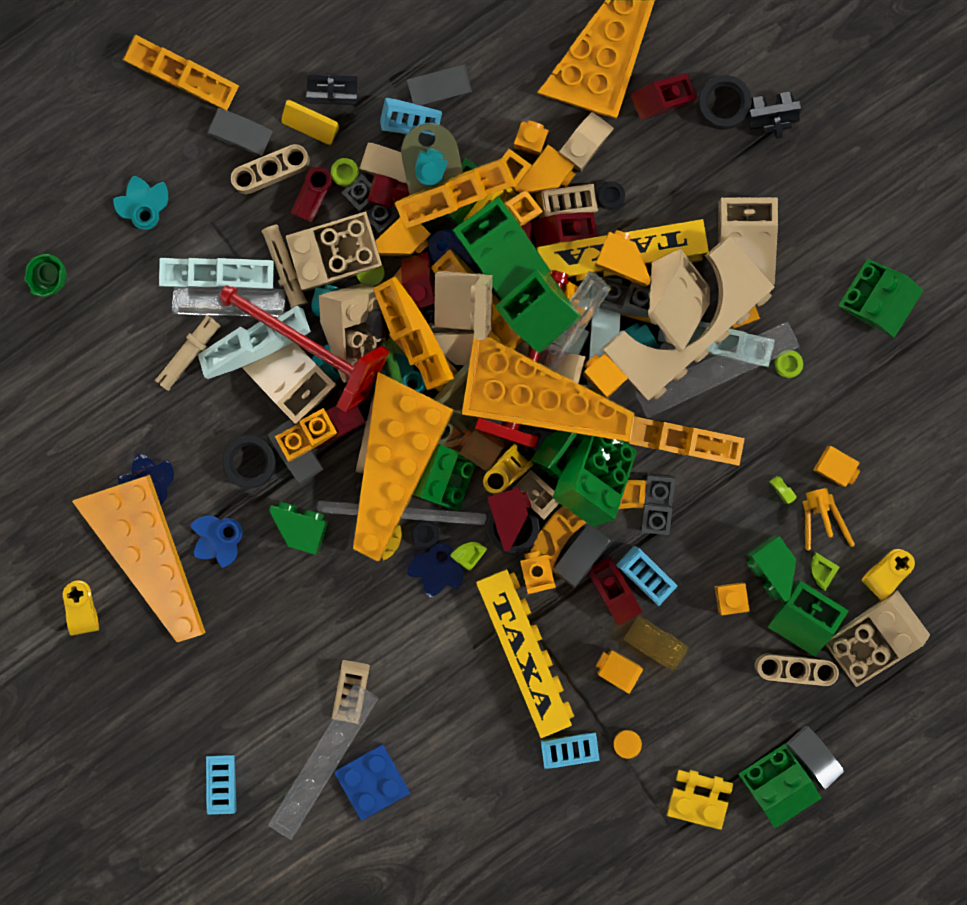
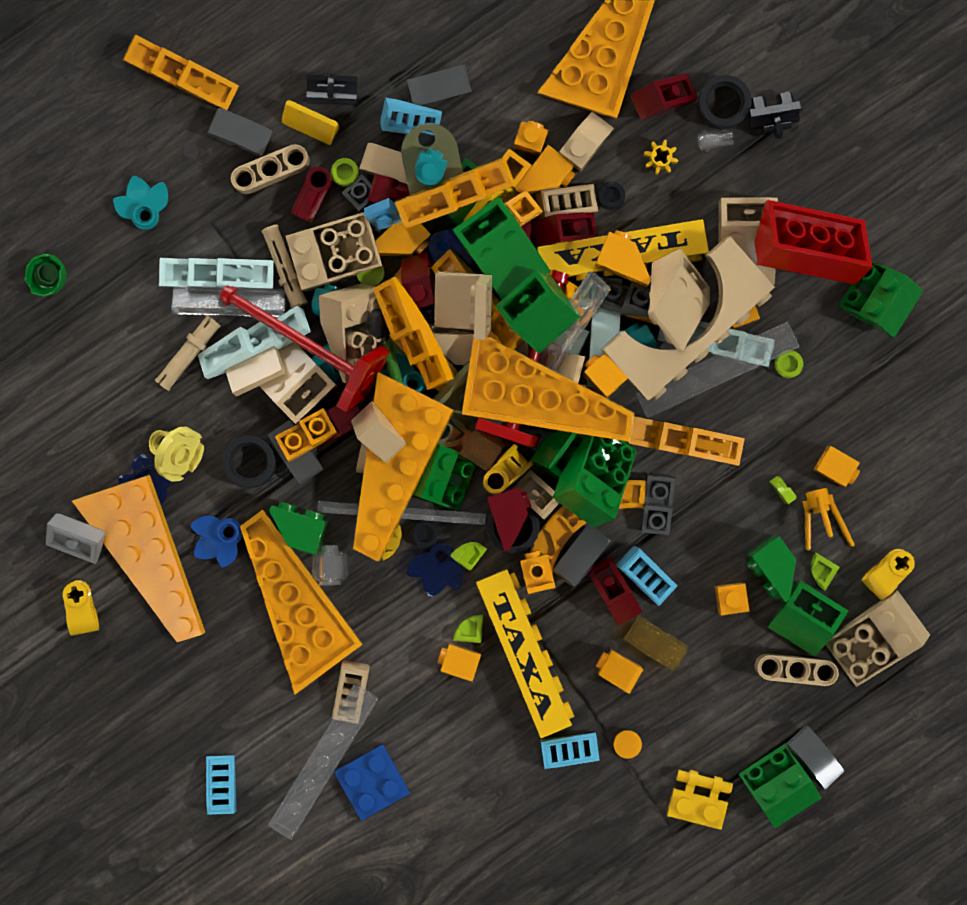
(75, 537): none -> light grey slope
(177, 452): none -> light yellow tile
(255, 371): none -> tan tile
(303, 617): none -> light orange wing
(330, 566): none -> clear head
(377, 433): none -> tan slope
(382, 214): none -> dark azure plate
(459, 661): none -> light orange brick
(470, 630): none -> lime tile
(662, 149): none -> yellow gear
(715, 139): none -> clear pin
(812, 242): none -> red slope

